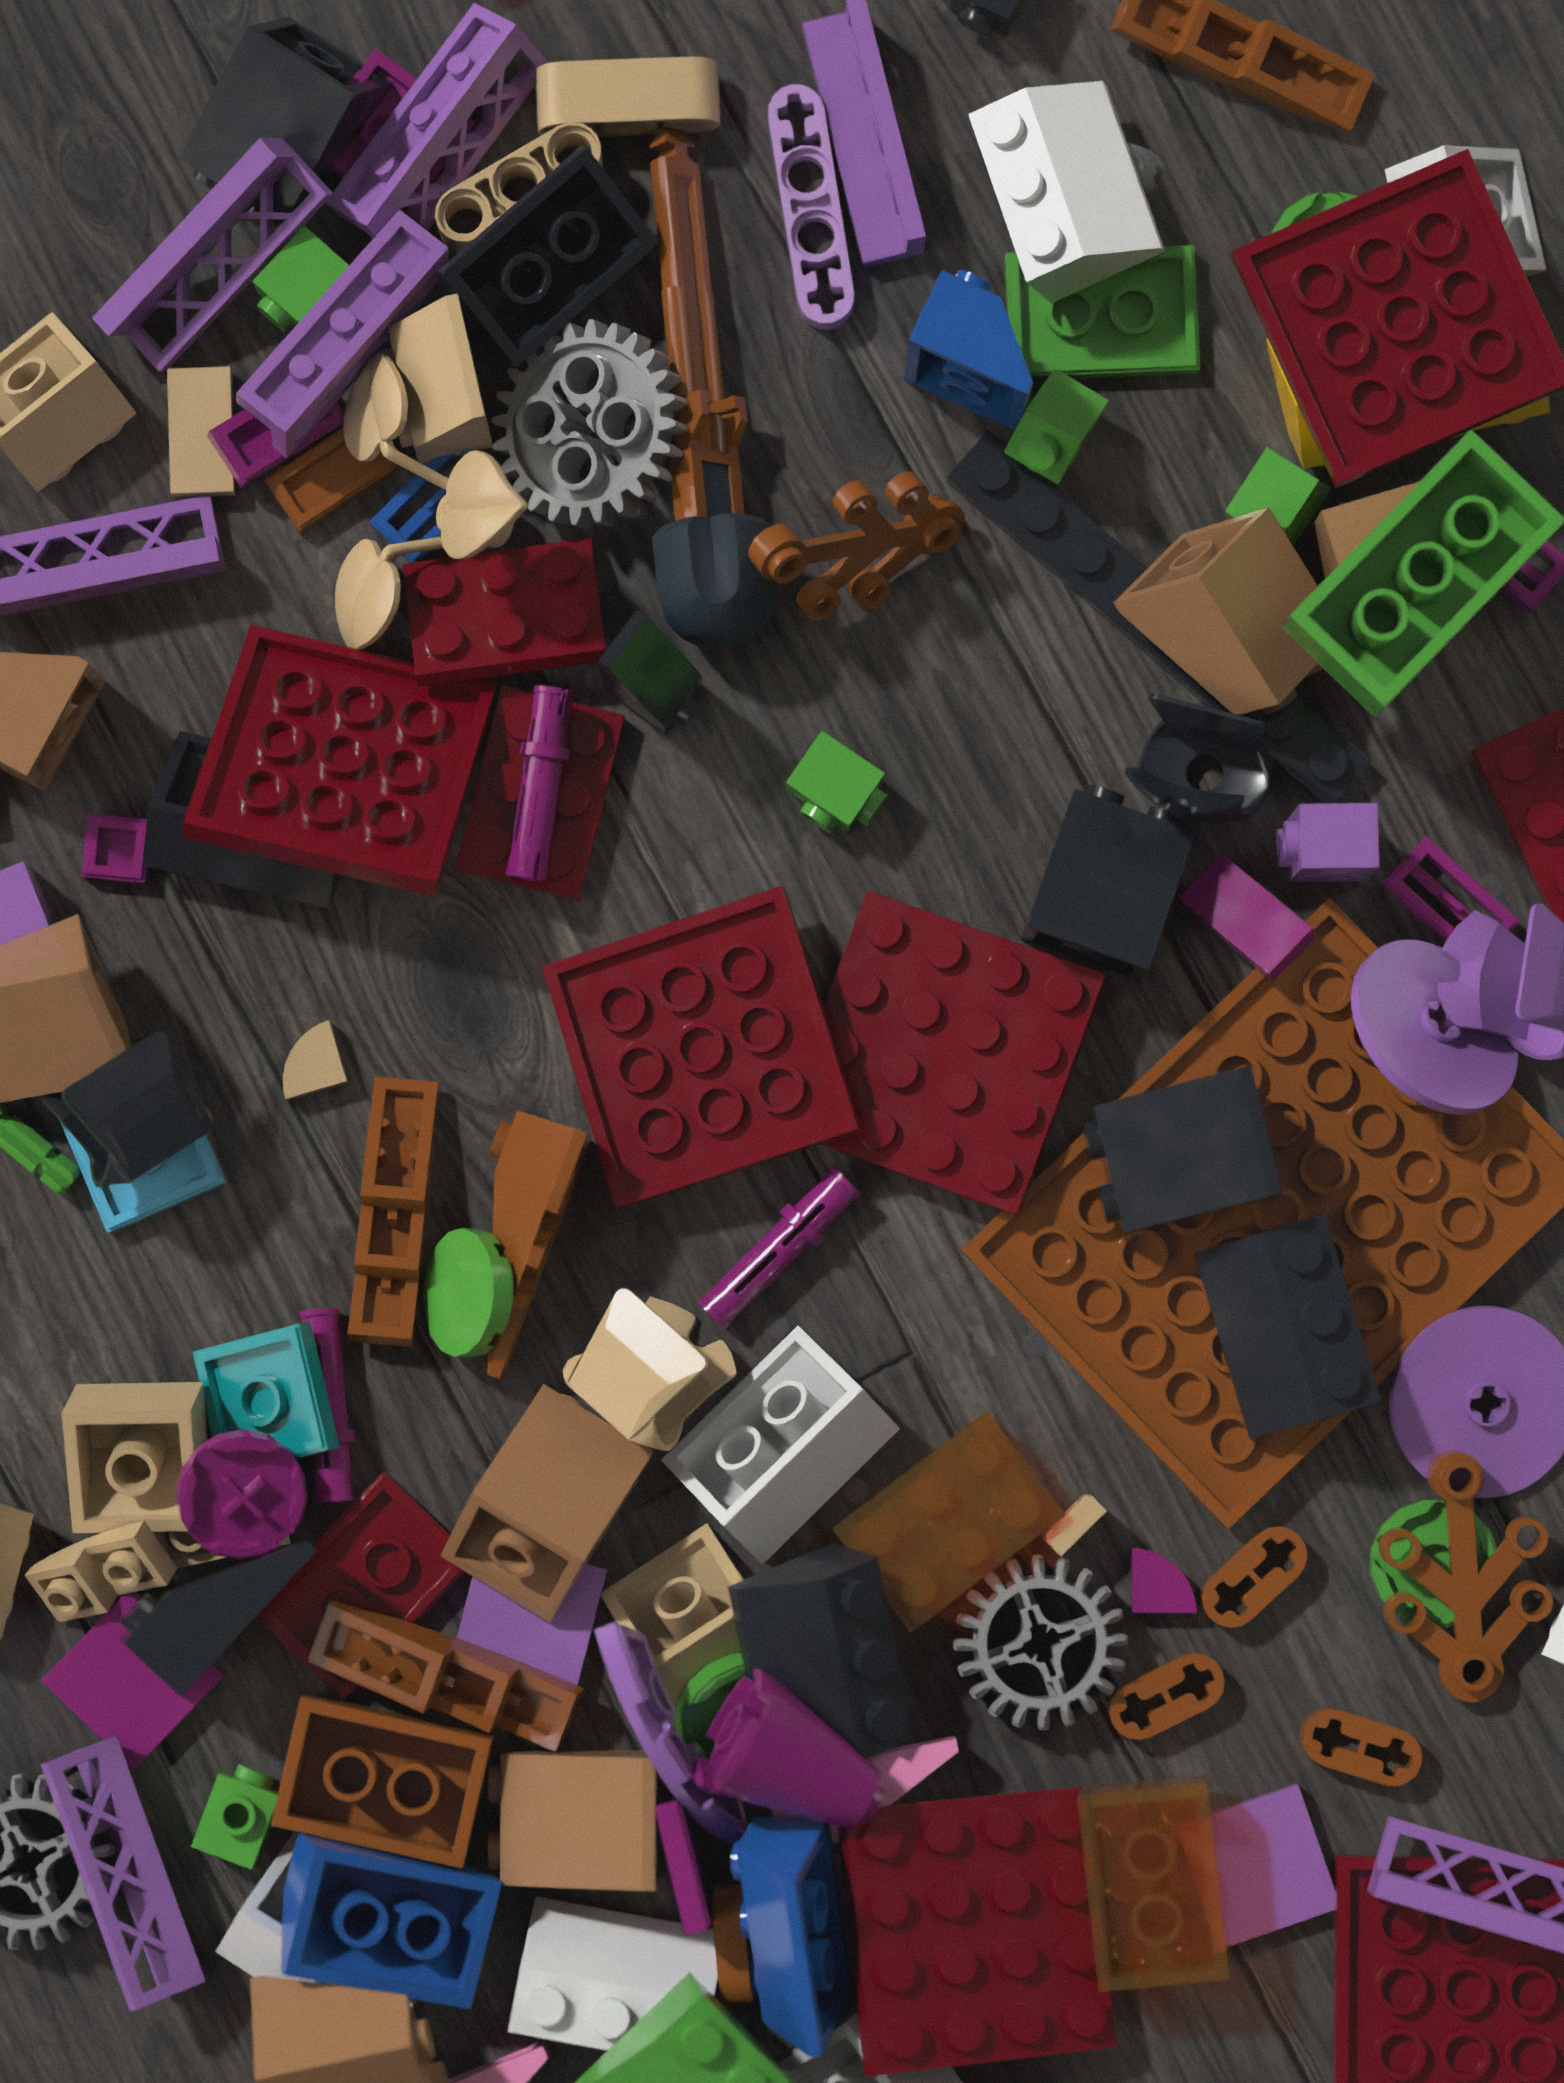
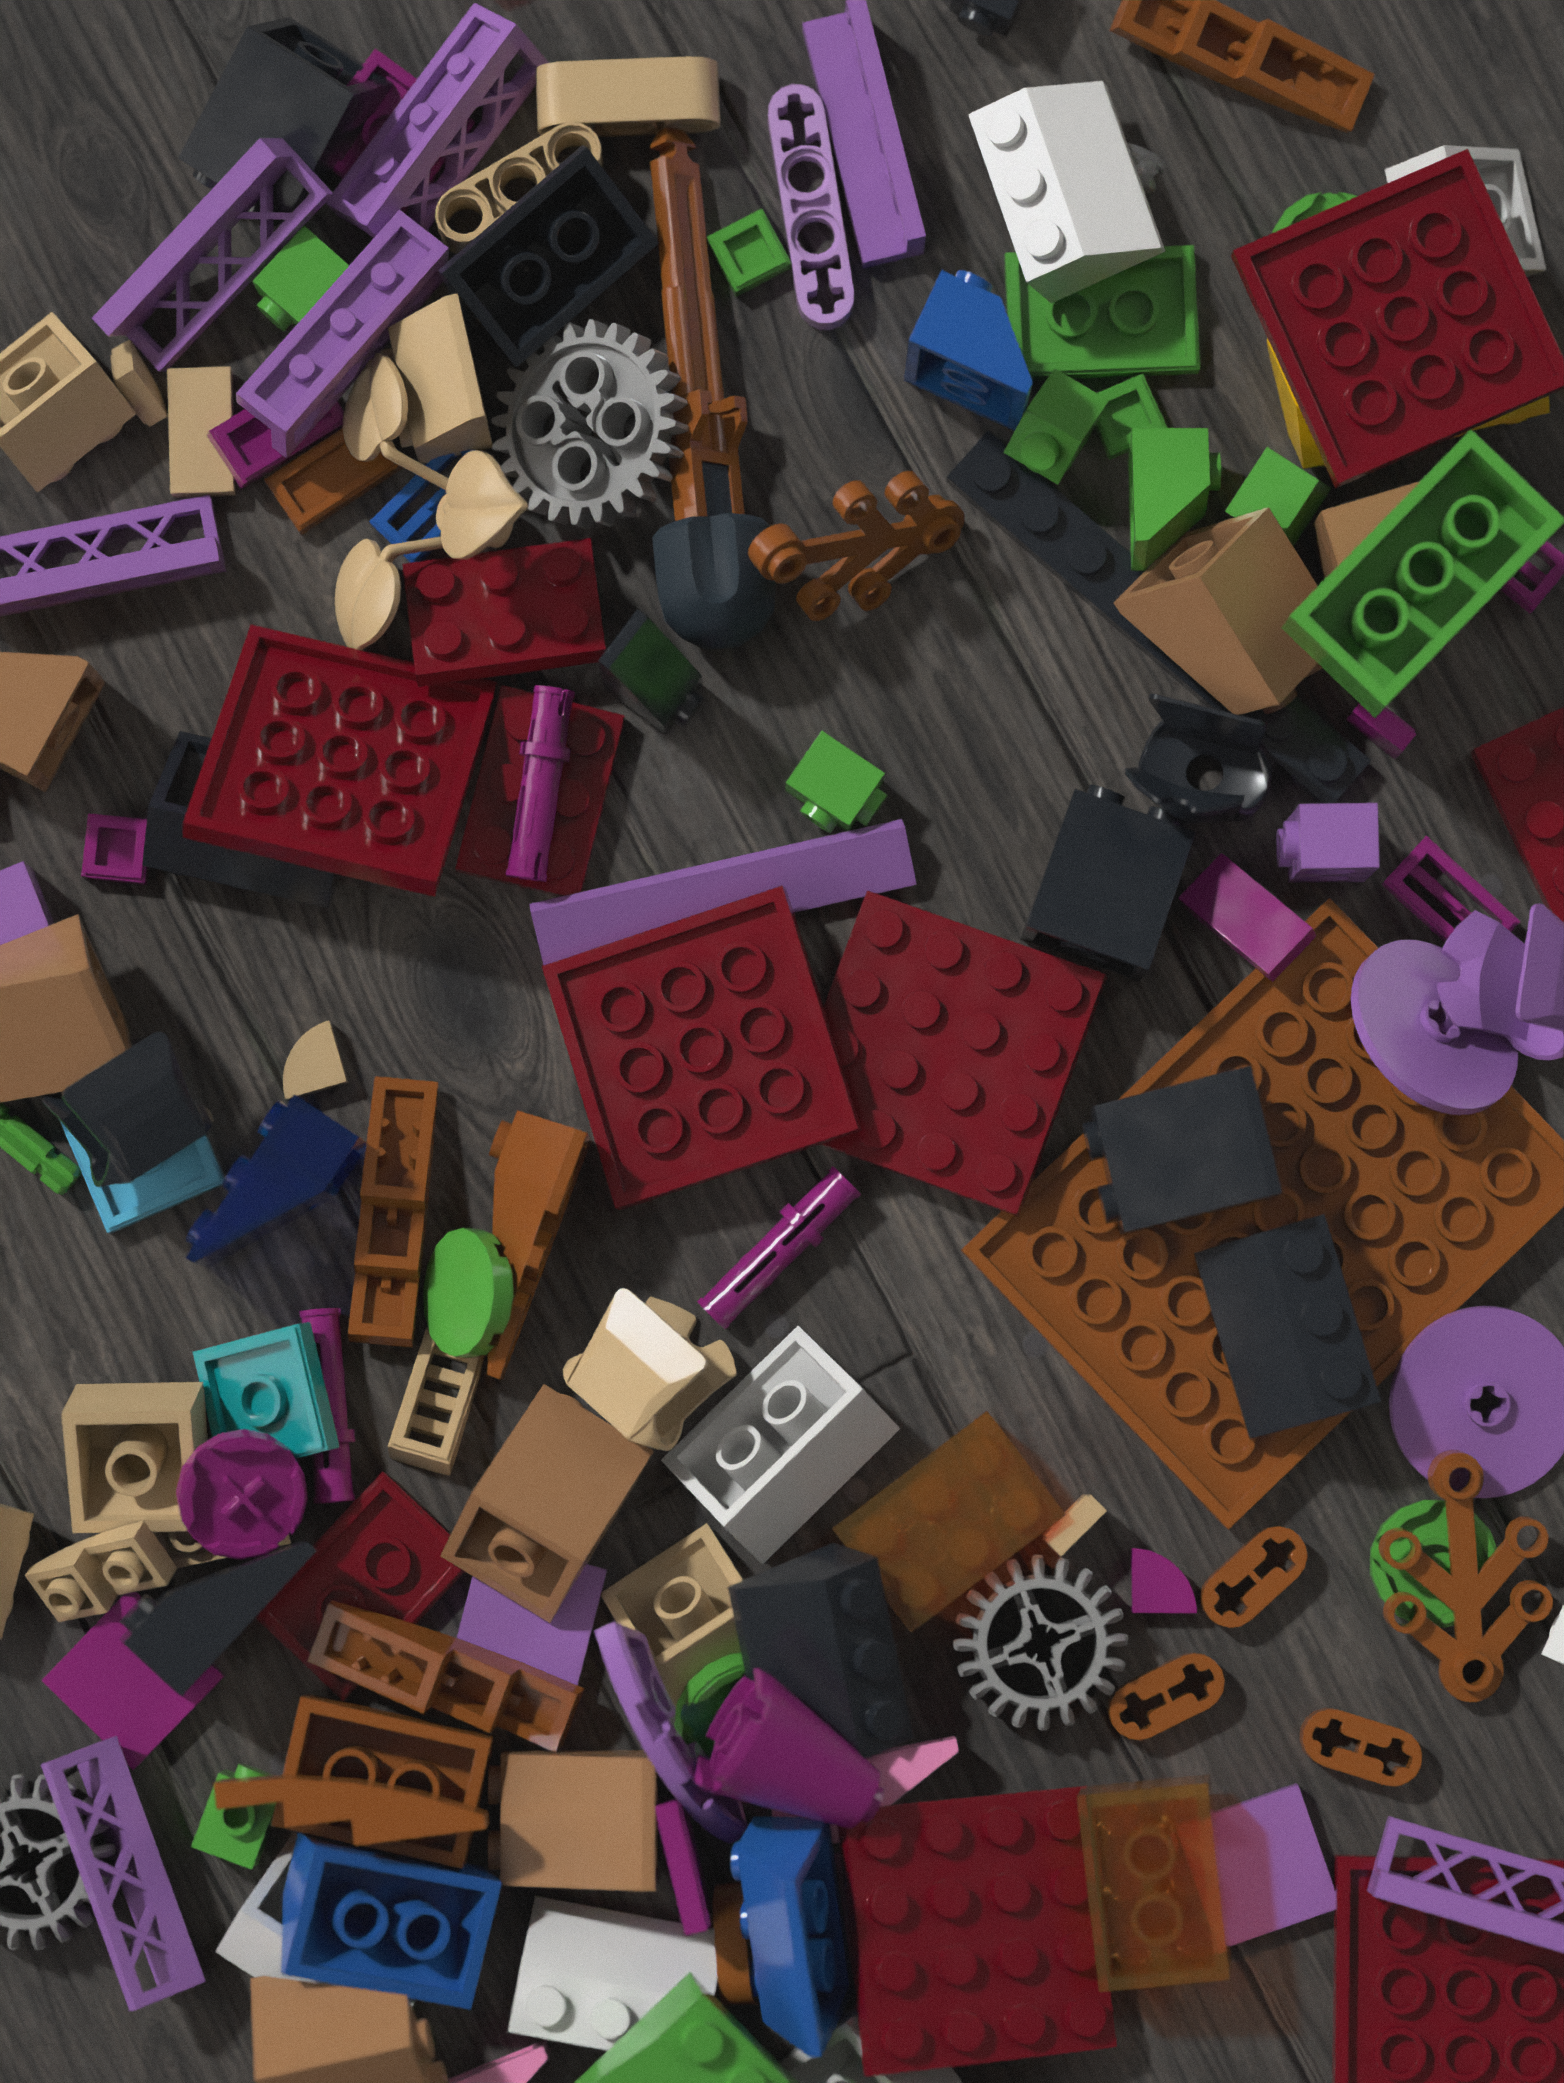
(137, 383): none -> tan tile
(289, 1175): none -> clear blue slope
(376, 1809): none -> dark orange slope
(418, 1453): none -> tan slope
(748, 252): none -> bright green tile
(812, 872): none -> medium lavender tile
(1128, 407): none -> bright green tile
(1167, 487): none -> bright green slope
(1385, 730): none -> magenta tile

